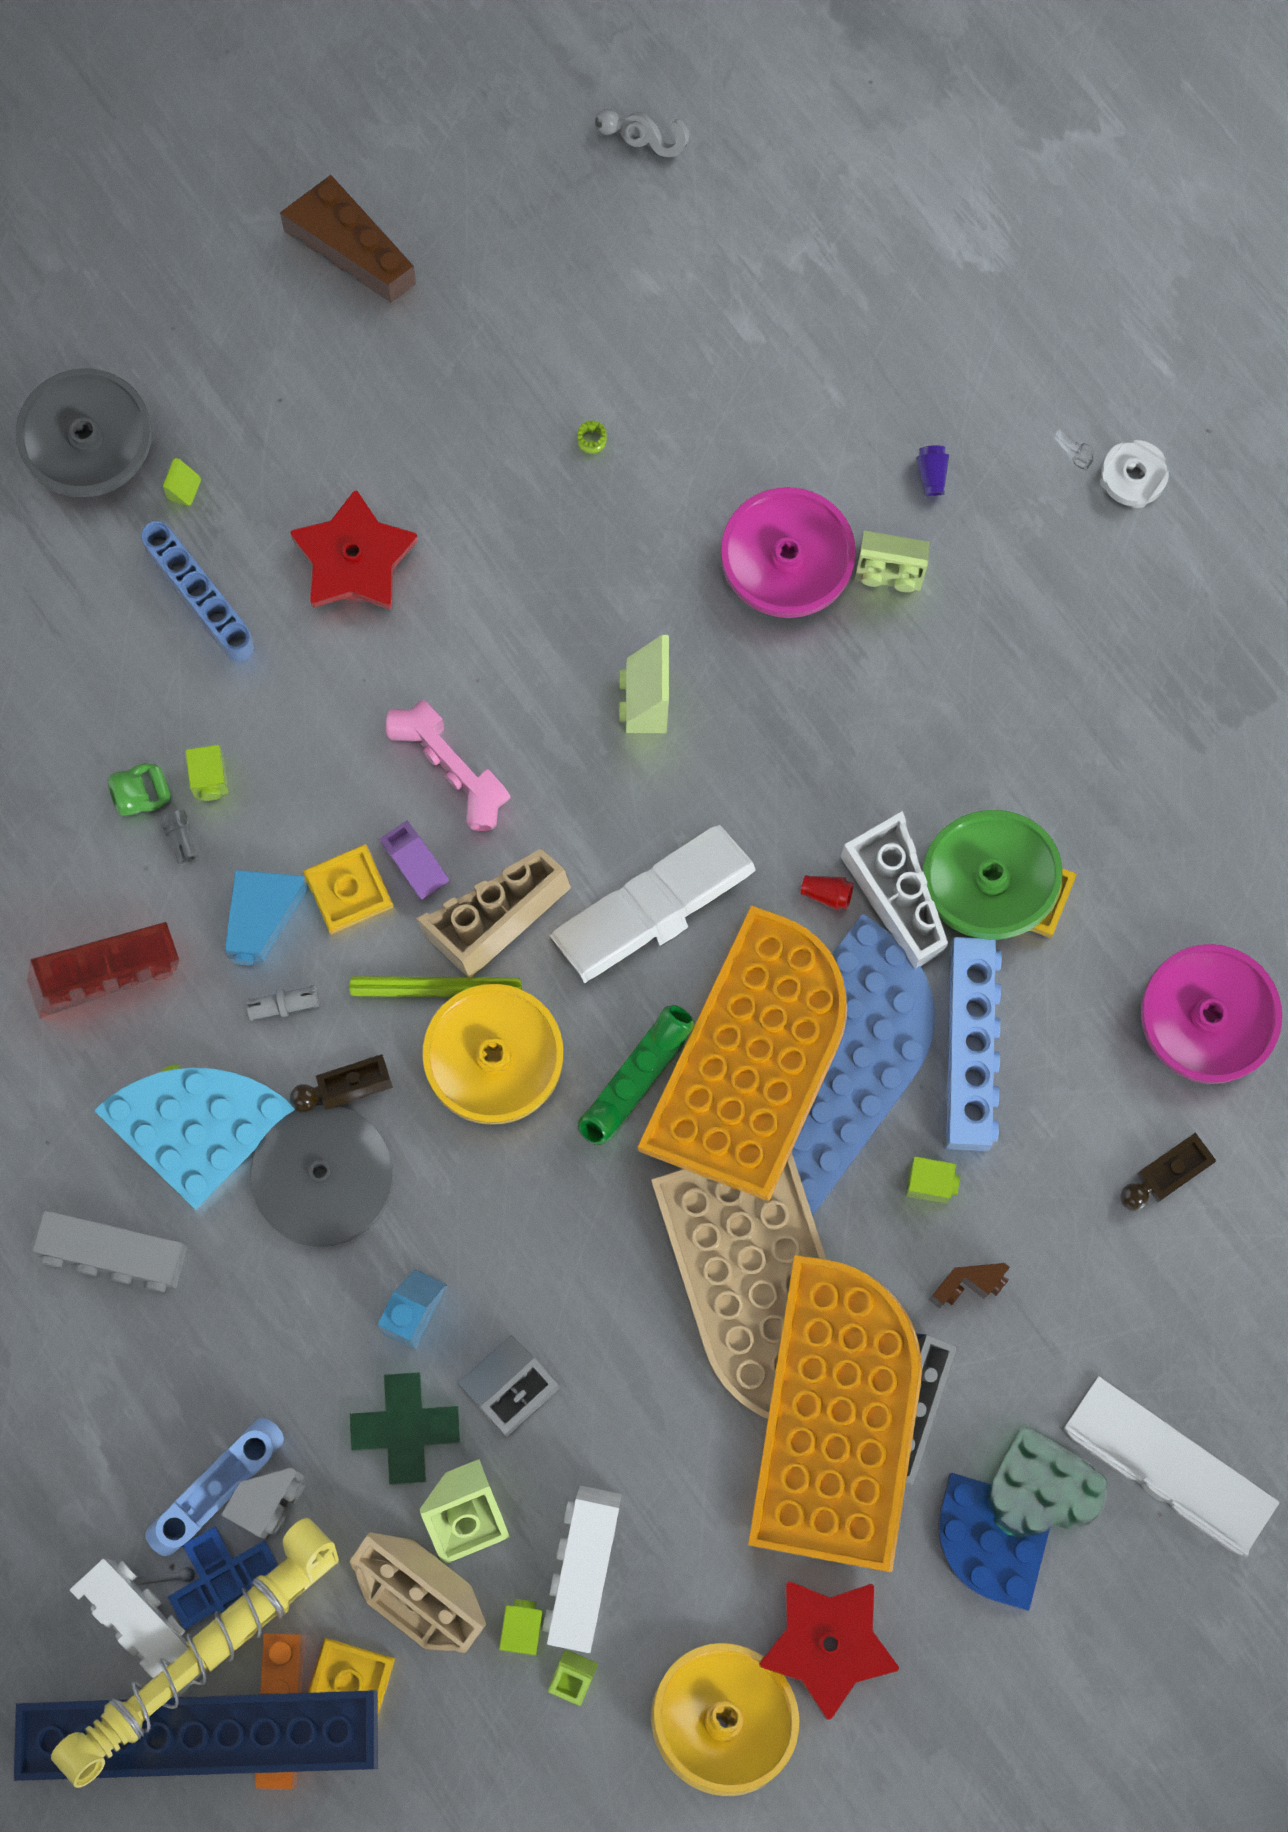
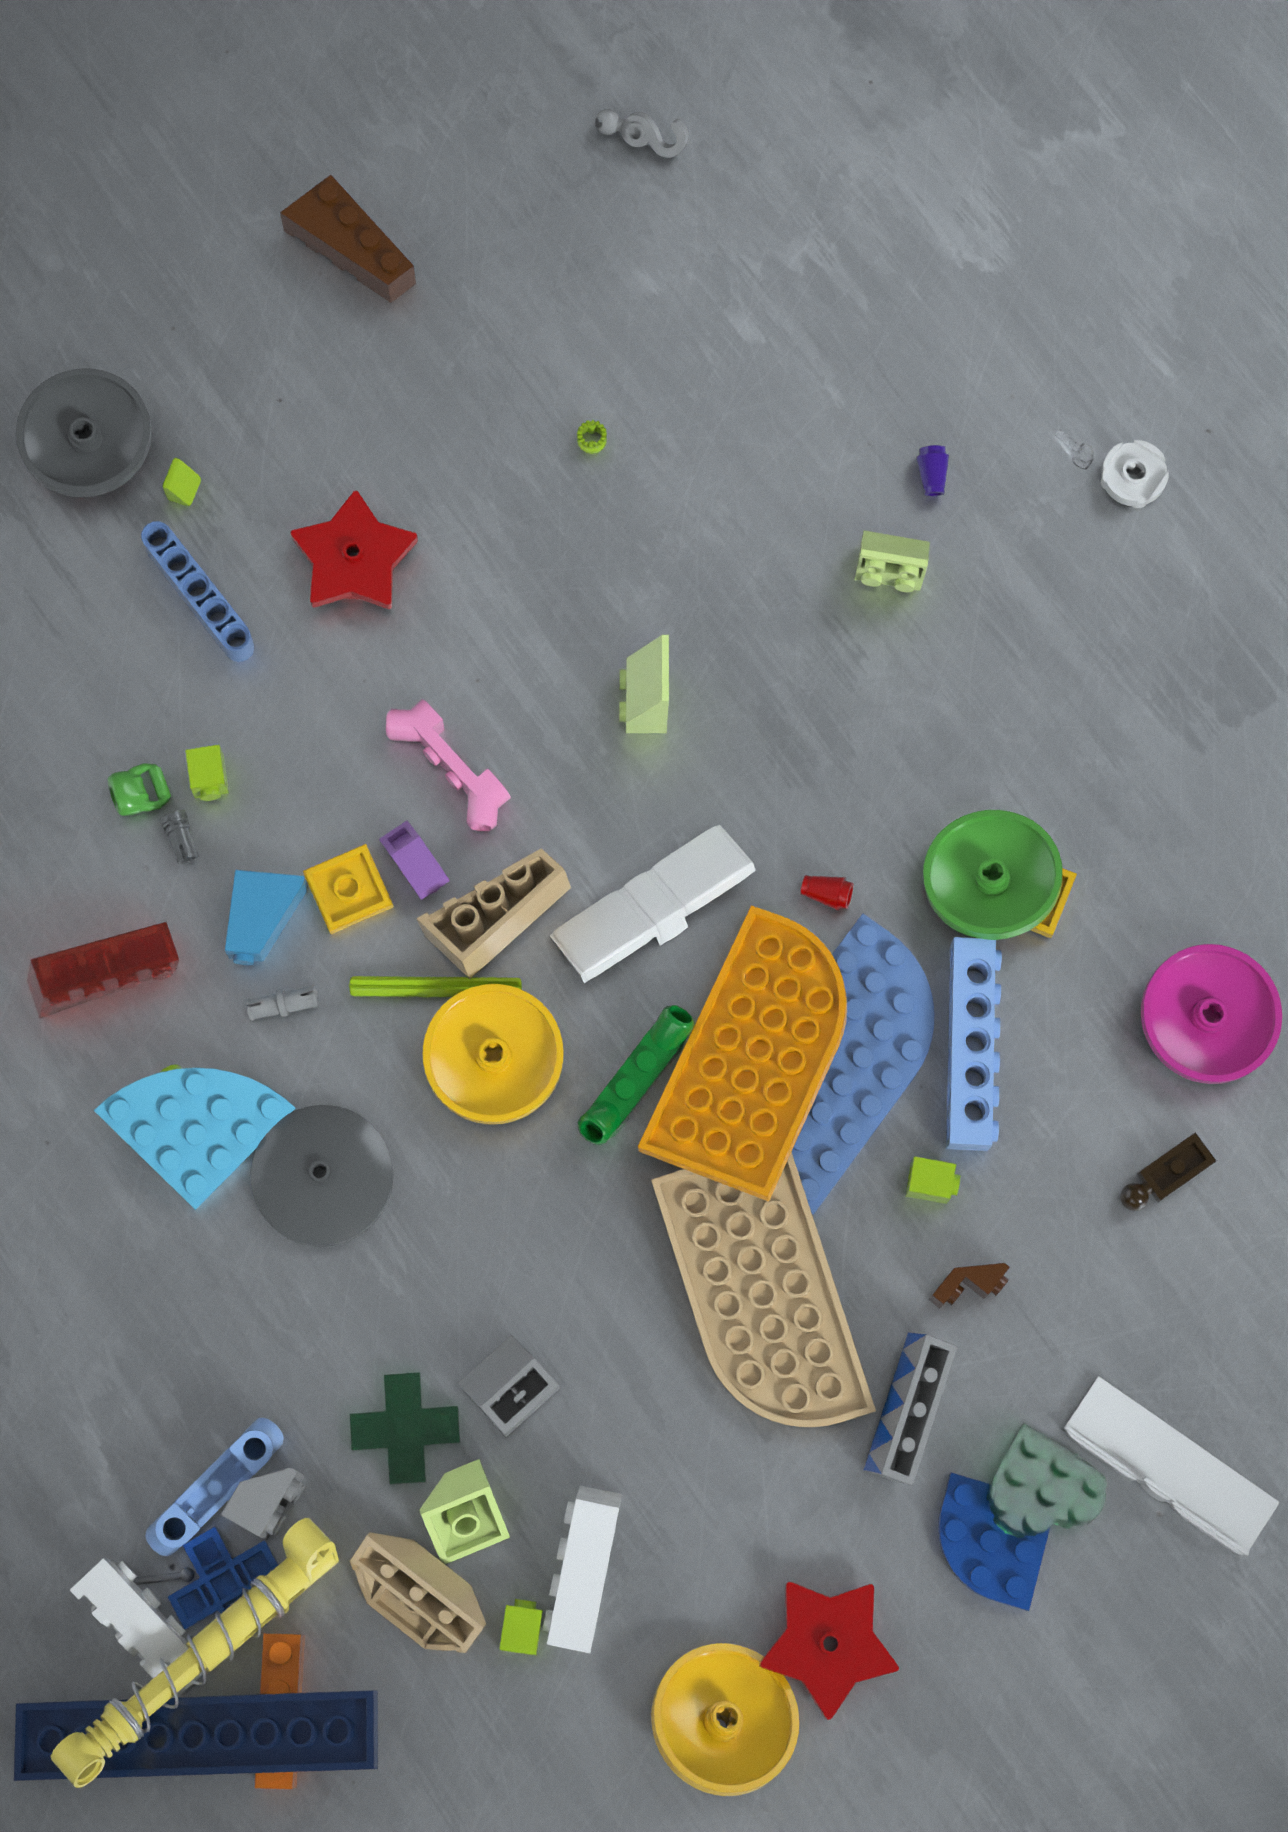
(109, 1250): light grey brick -> none
(343, 1085): dark brown plate -> none
(350, 1669): yellow tile -> none
(411, 1308): dark azure slope -> none
(572, 1677): lime slope -> none
(788, 552): dark pink dish -> none
(838, 1420): light orange plate -> none
(896, 887): white wedge -> none

